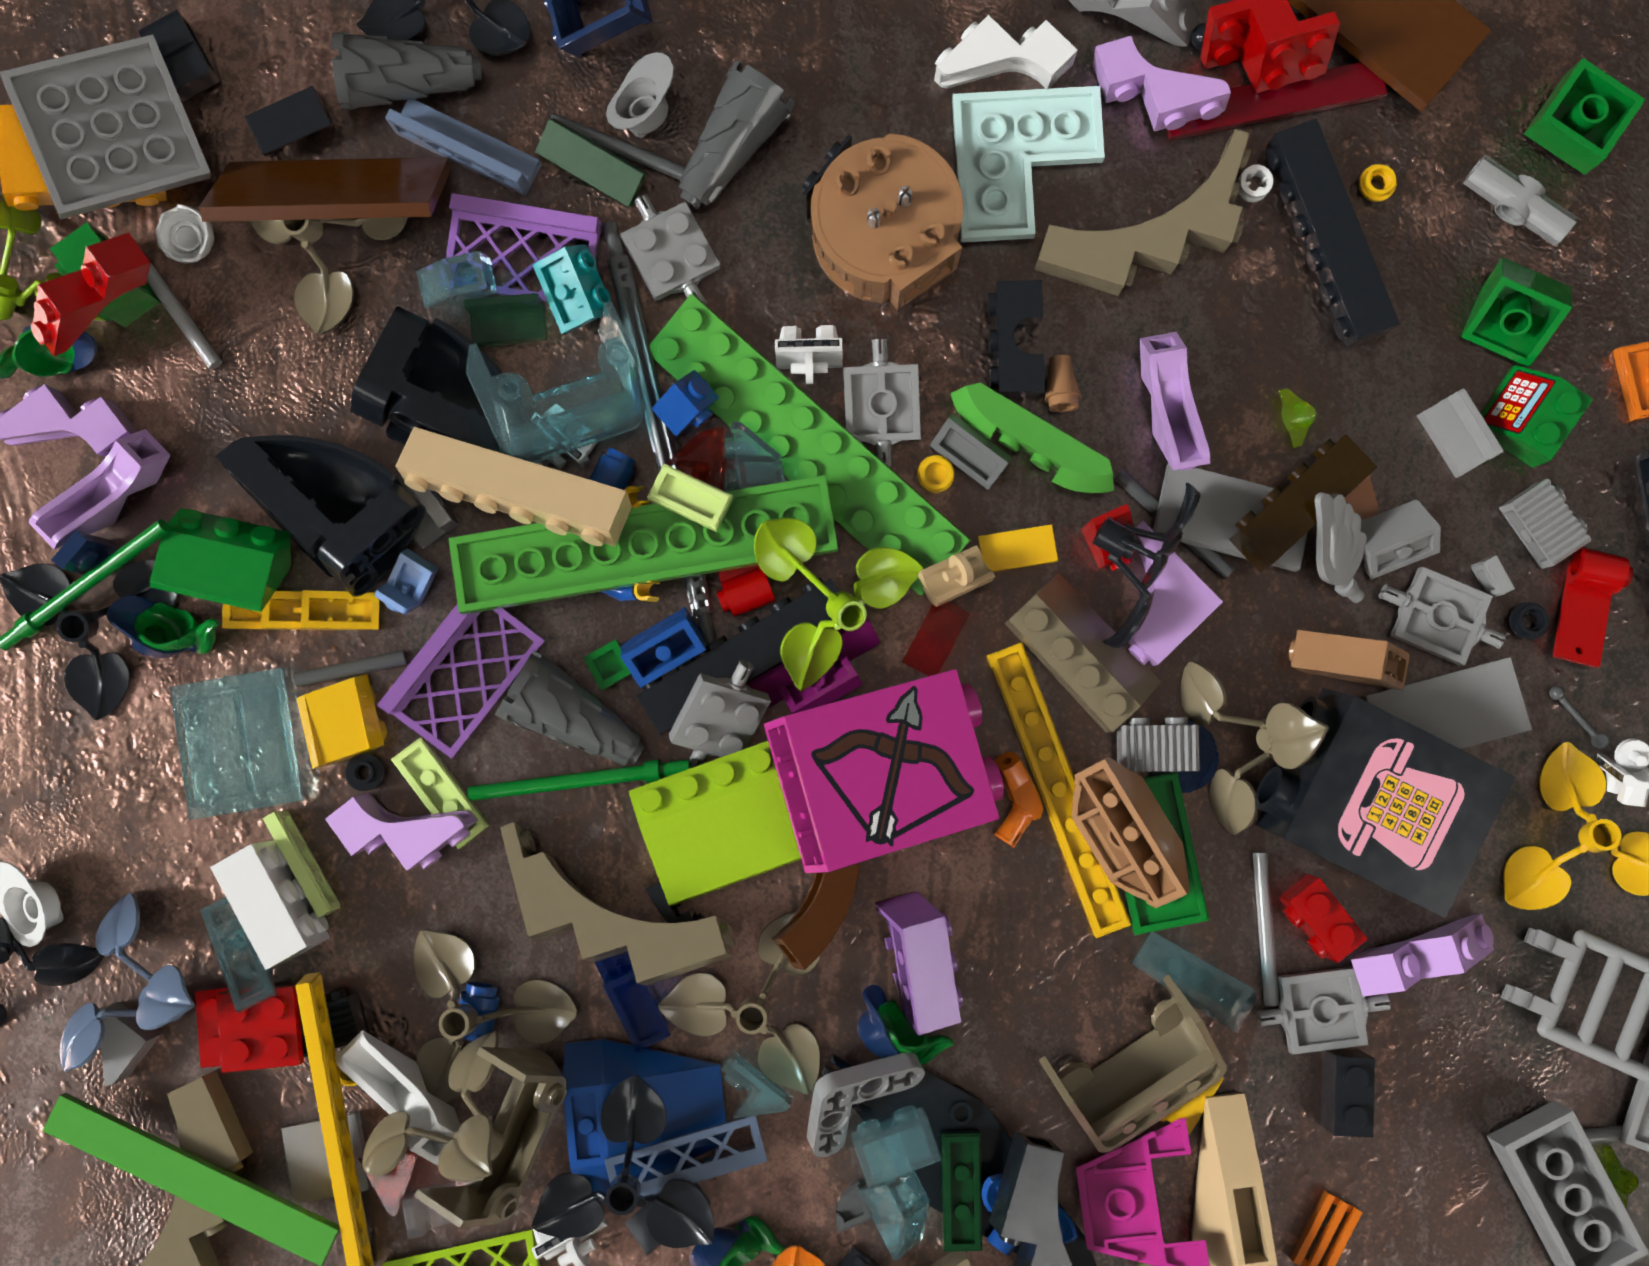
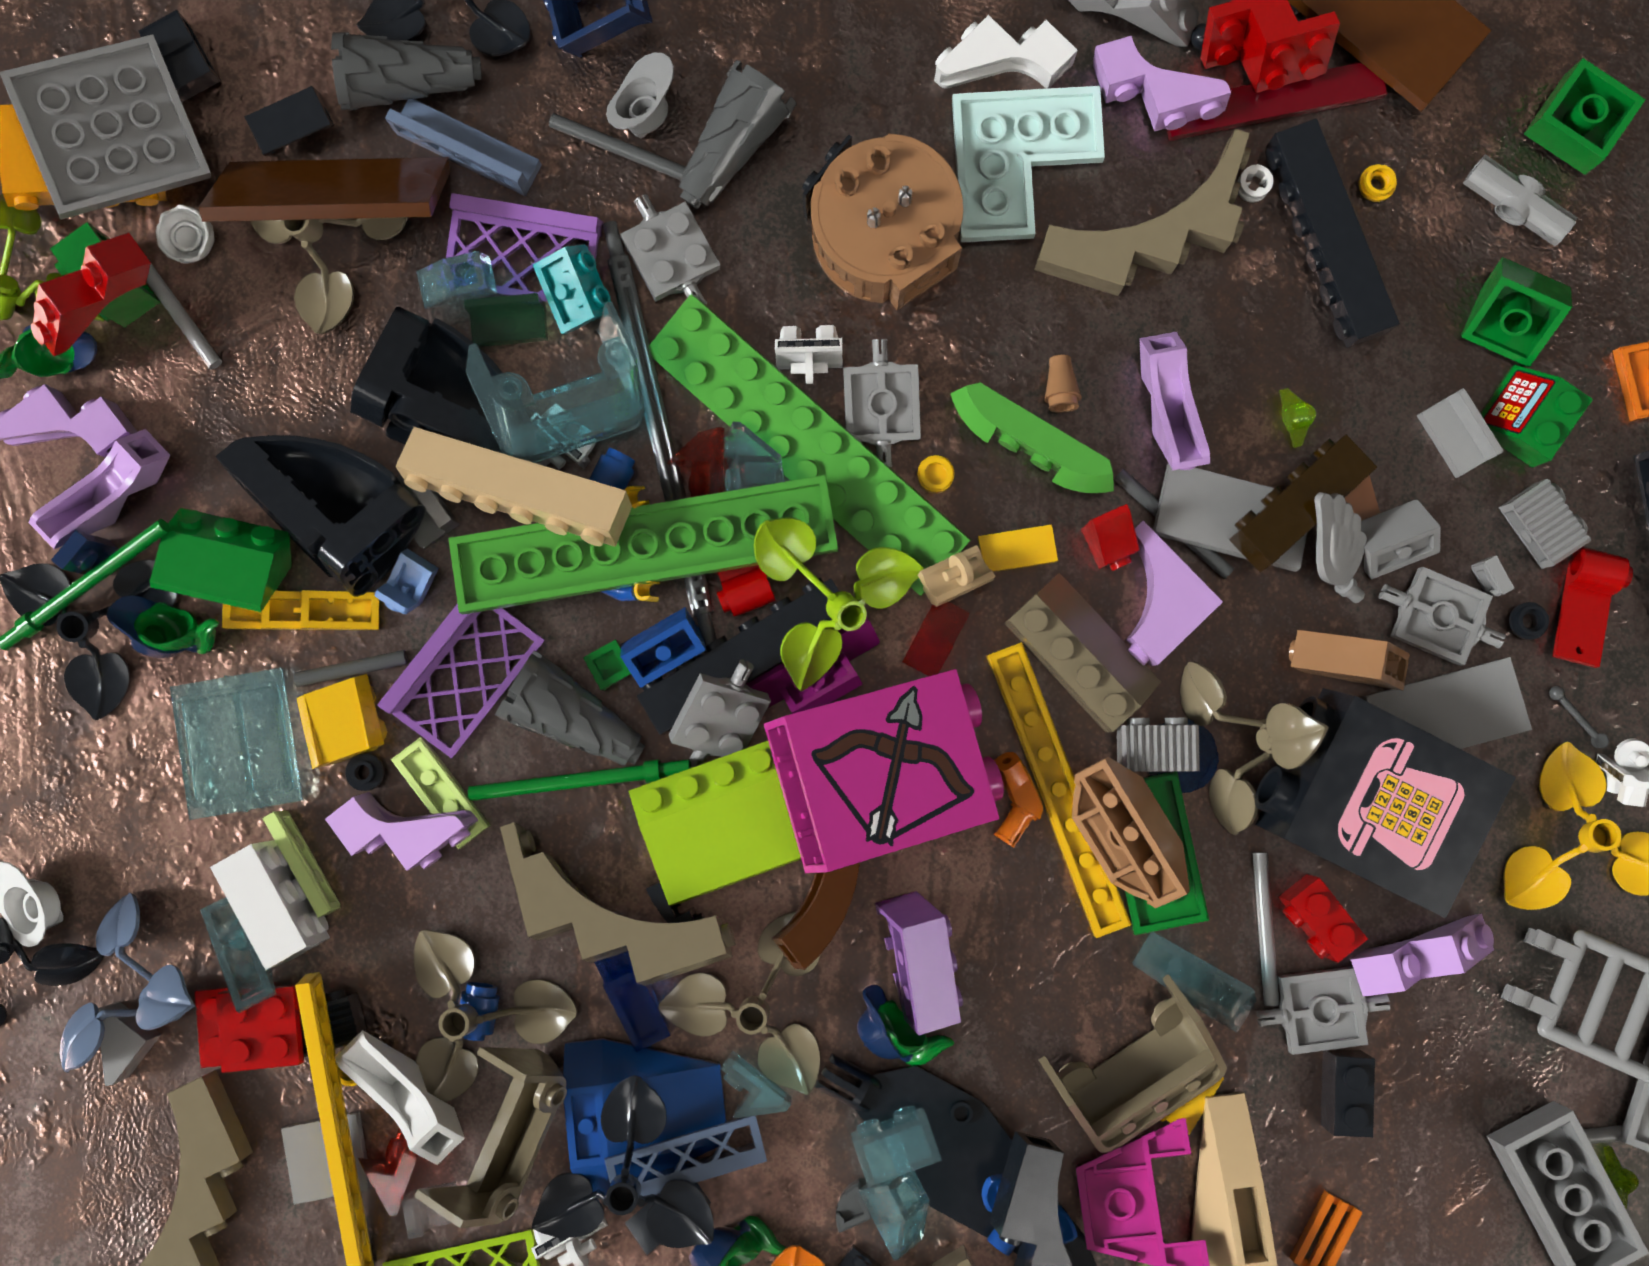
(192, 1178): bright green tile -> none
(472, 1146): dark tan plant -> none
(591, 162): dark green tile -> none
(686, 403): blue brick -> none
(690, 497): yellowish green tile -> none
(849, 1086): light grey beam -> none
(961, 1190): dark green tile -> none
(970, 451): dark grey tile -> none
(1013, 307): black arch -> none
(1120, 542): black plant -> none

